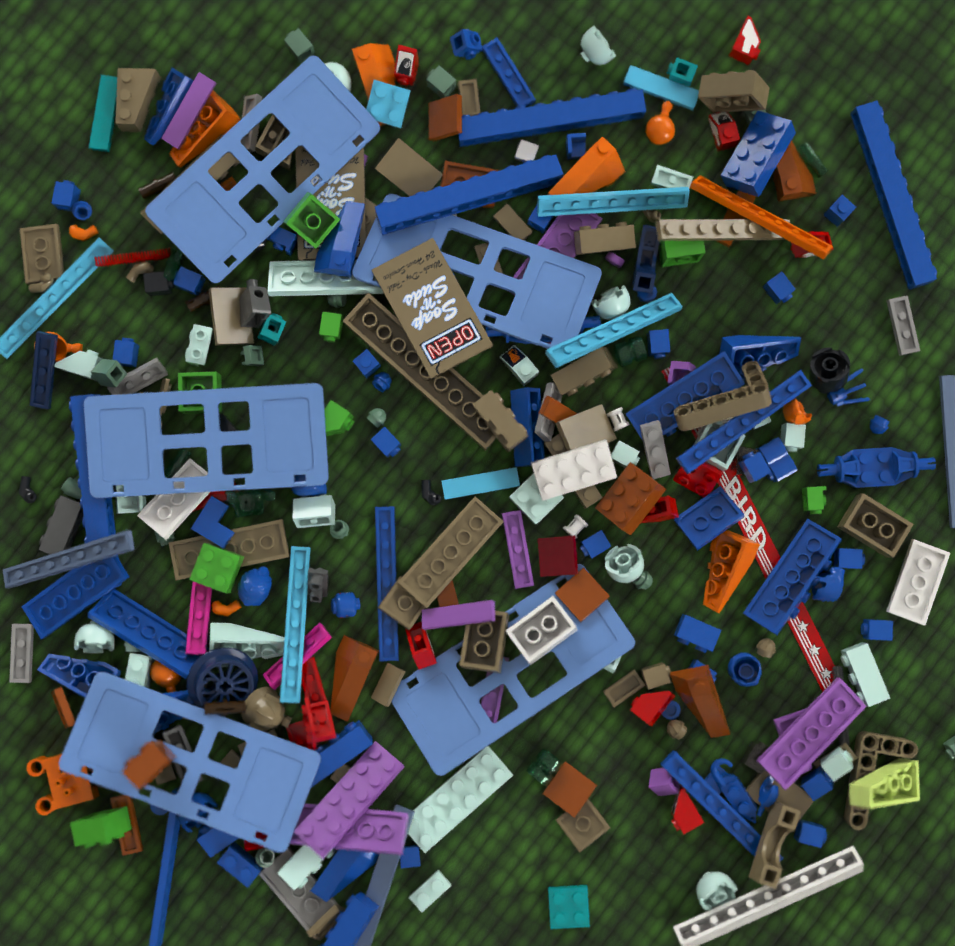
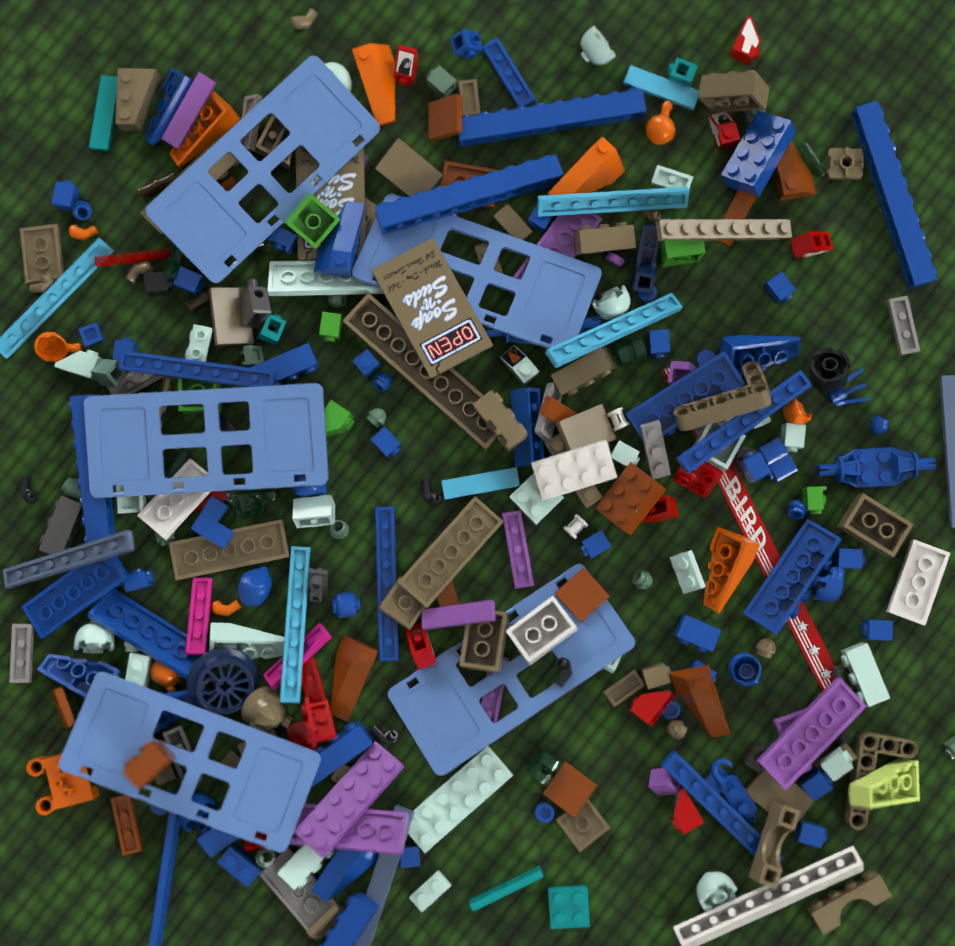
(43, 370): dark blue tile -> none
(91, 335): none -> blue plate
(101, 827): bright green brick -> none
(138, 580): none -> blue brick
(195, 370): none -> blue tile
(216, 568): bright green brick -> none
(224, 707): dark brown pin -> none
(291, 364): none -> blue brick
(299, 45): sand green brick -> none
(304, 22): none -> dark tan arm
(388, 103): medium azure plate -> none
(388, 684): dark tan tile -> none
(388, 736): none -> black arm
(506, 888): none -> teal tile
(526, 151): white tile -> none
(544, 812): none -> blue tile
(557, 556): dark red tile -> none
(565, 671): none -> black arm
(575, 145): blue panel -> none
(624, 563): light aqua cylinder -> none
(687, 572): none -> light aqua bracket
(704, 356): none -> blue tile
(709, 518): blue plate -> none
(761, 217): orange tile -> none
(767, 794): blue hand -> none
(796, 509): none -> blue plate
(828, 910): none -> dark tan arch
(839, 171): none -> dark tan piece
(839, 210): blue brick -> none

